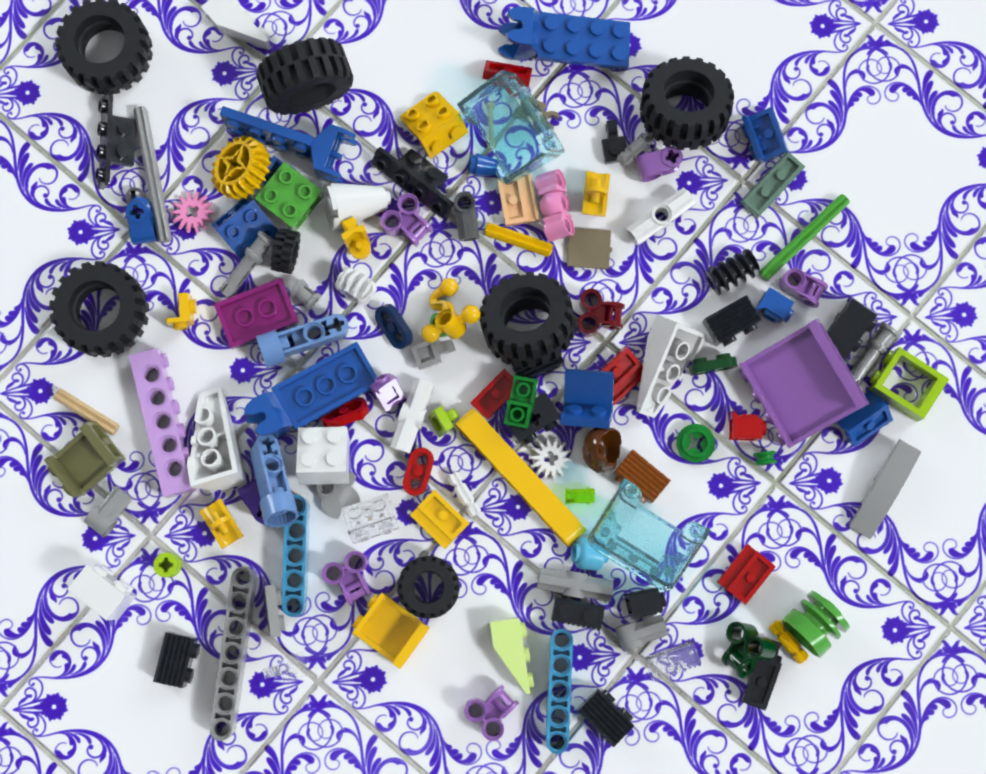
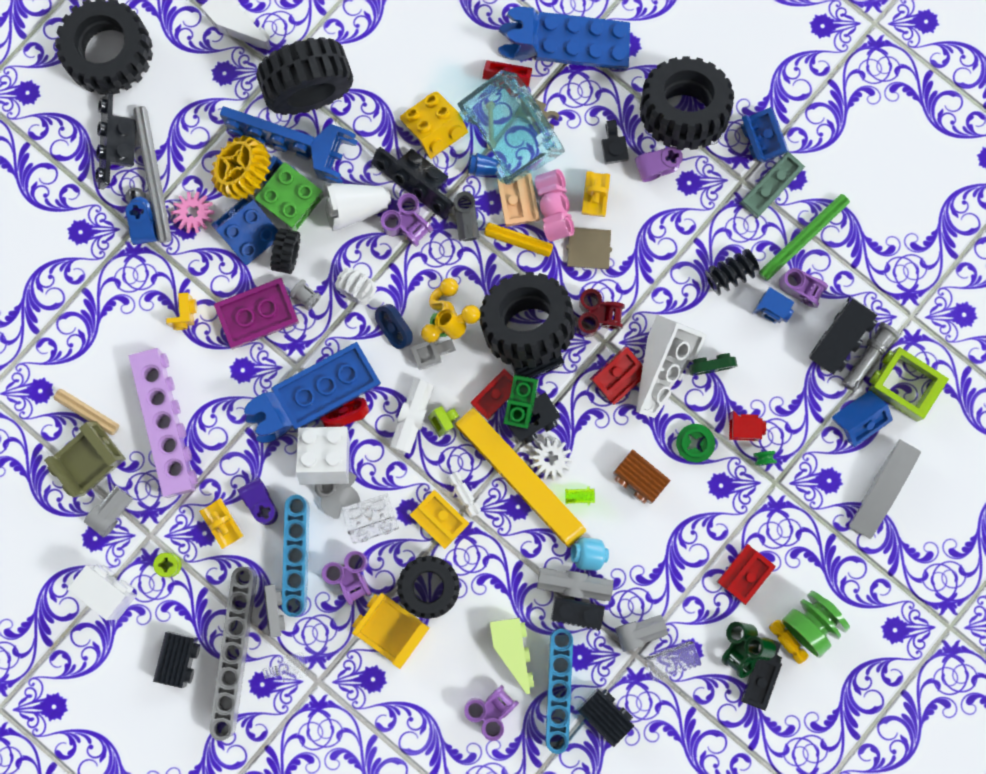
(75, 290): black tyre -> none
(215, 453): white wedge -> none
(253, 256): light grey pin -> none
(276, 347): medium blue beam -> none
(277, 501): medium blue beam -> none
(356, 239): yellow hips -> none
(387, 391): bracket -> none
(418, 472): red plate -> none
(588, 398): blue bracket -> none
(602, 449): reddish brown hair -> none
(635, 149): light grey axle -> none
(644, 540): clear light blue windscreen -> none
(645, 602): black brick -> none
(671, 207): white piece -> none
(731, 321): black brick -> none
(803, 384): medium lavender panel -> none

